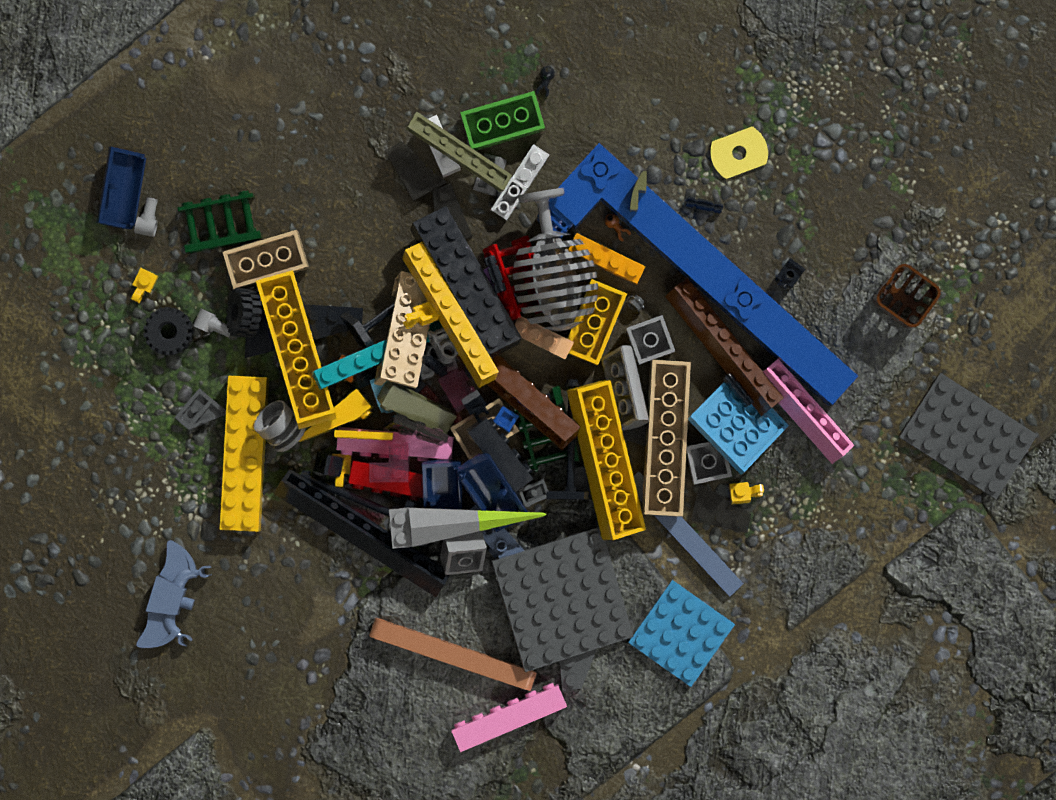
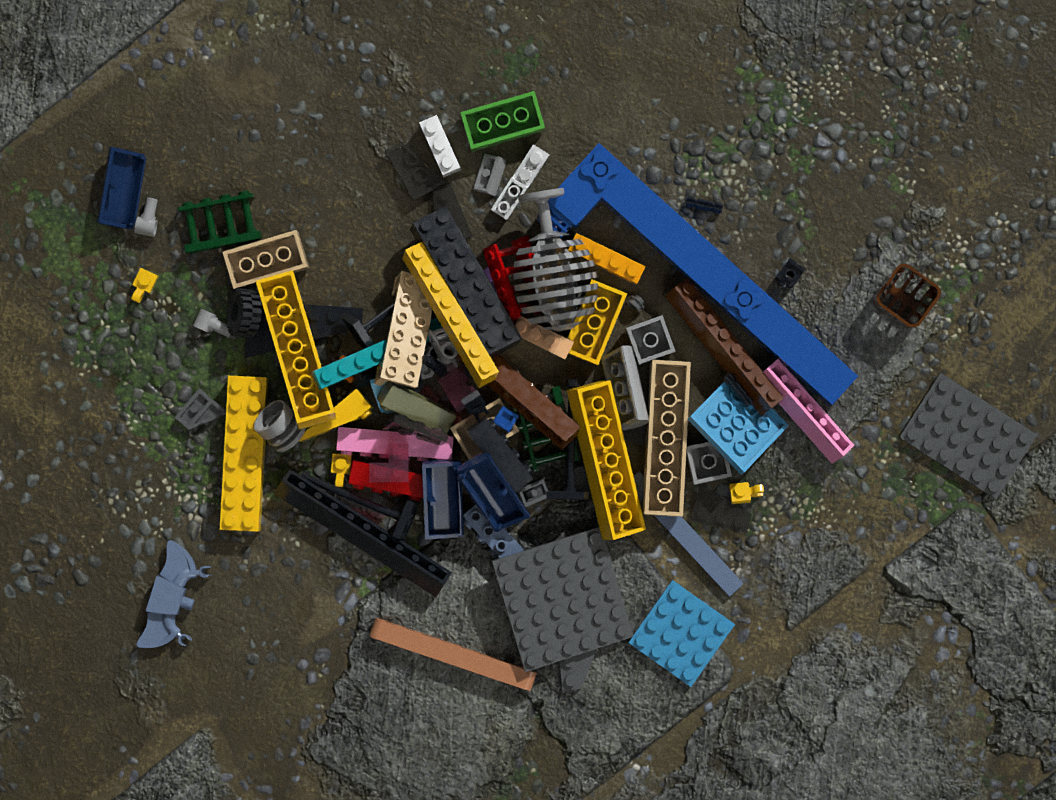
(179, 341): black tyre -> none
(328, 464): black slope -> none
(363, 435): yellow tile -> none
(423, 314): yellow plate -> none
(426, 525): light grey plate -> none
(458, 152): olive plate -> none
(463, 553): light grey brick -> none
(495, 274): black axle -> none
(509, 717): bright pink brick -> none
(546, 77): black arm -> none
(614, 223): dark orange arm -> none
(640, 187): olive slope -> none
(755, 149): light yellow piece -> none

